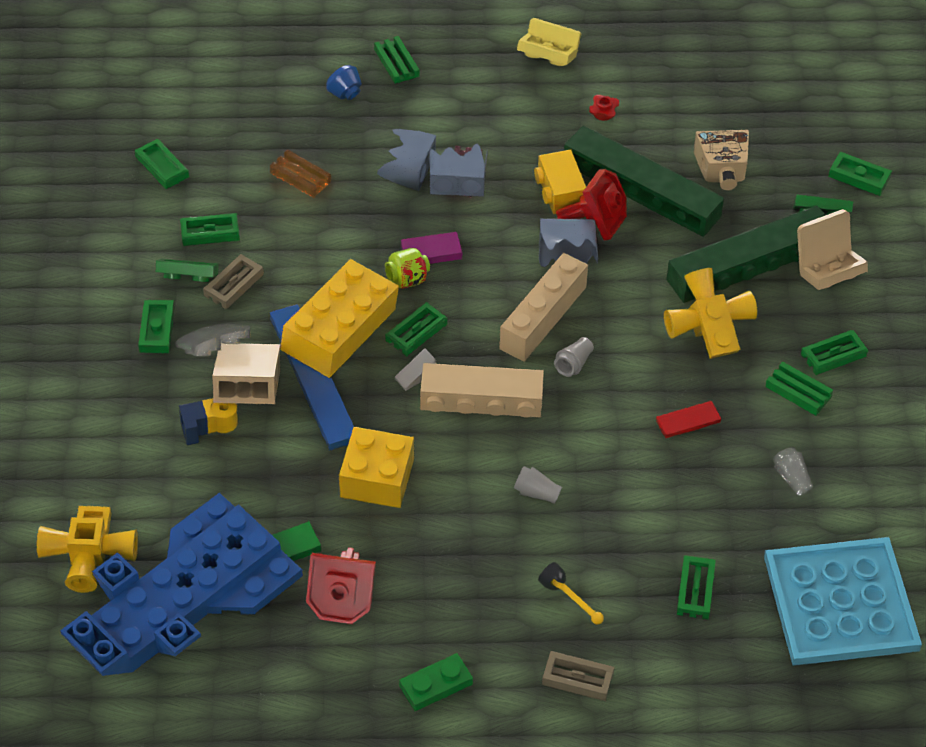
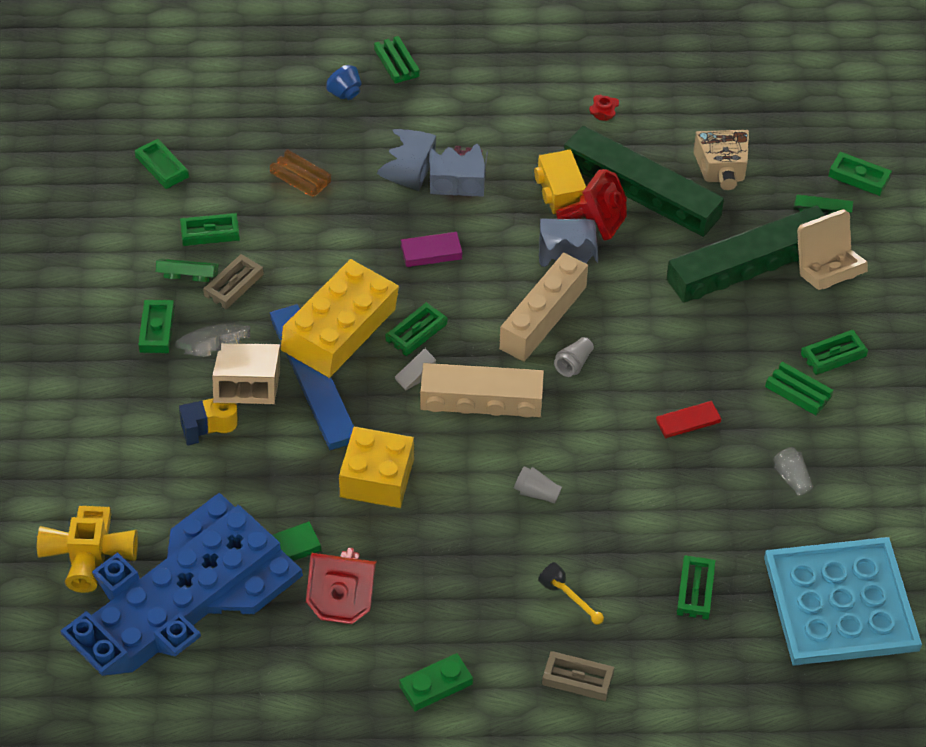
(407, 268): lime head -> none
(550, 42): light yellow bracket -> none
(711, 315): yellow brick -> none

